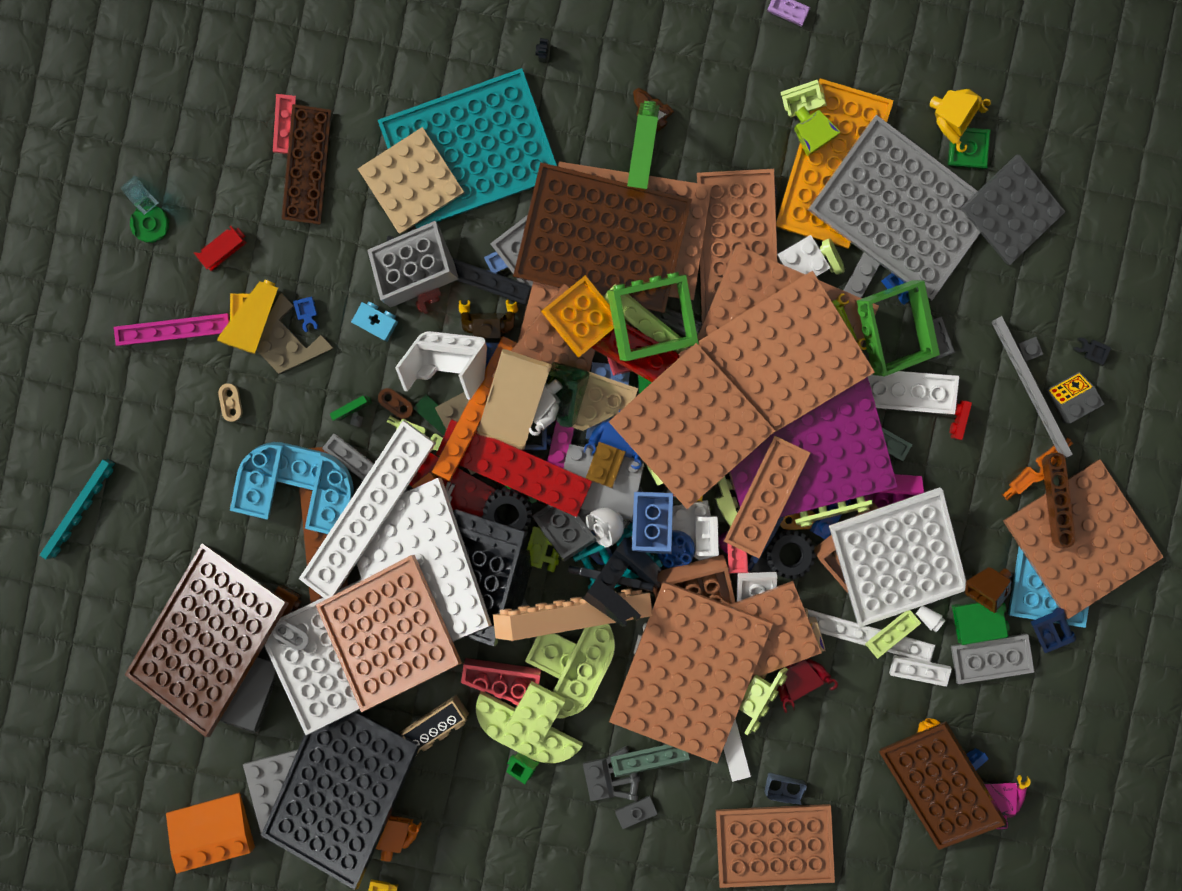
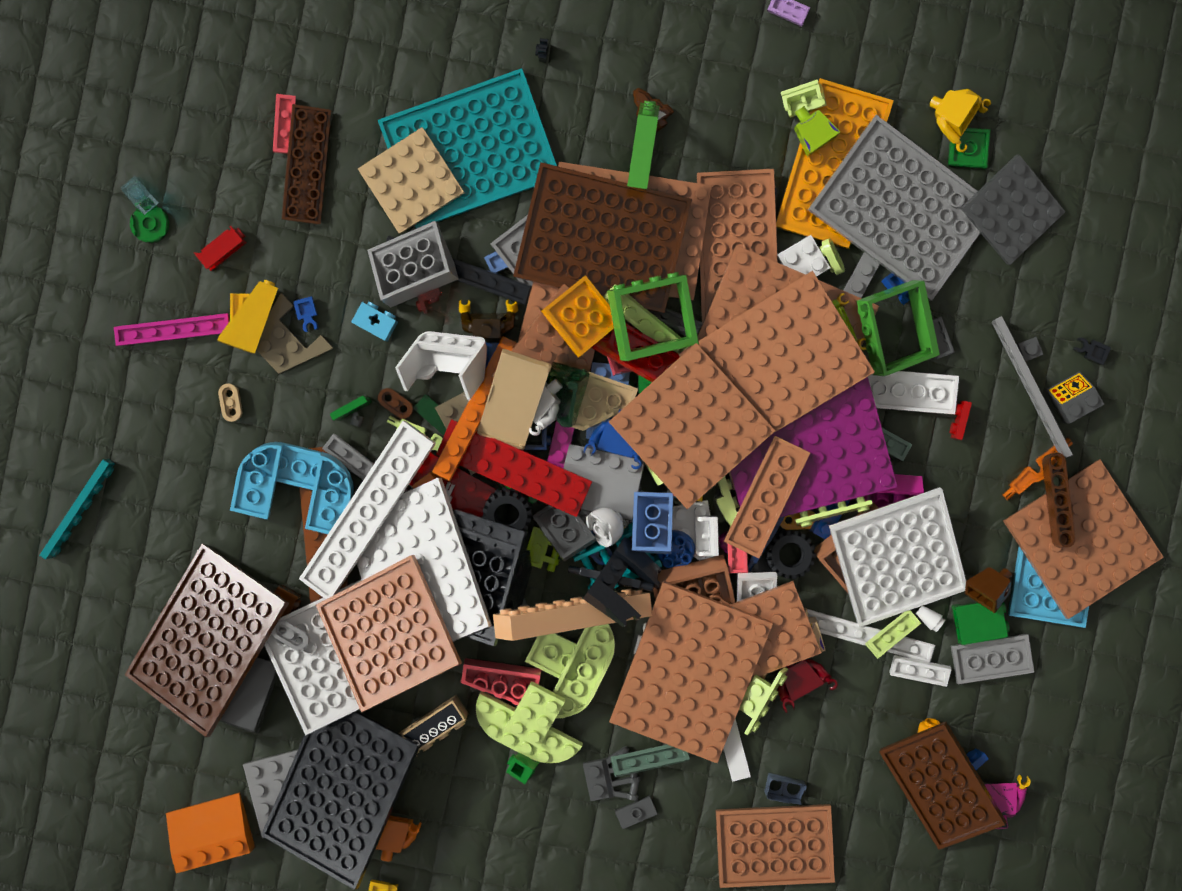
(605, 465): pearl gold plate -> none
(1047, 633): dark blue plate -> none

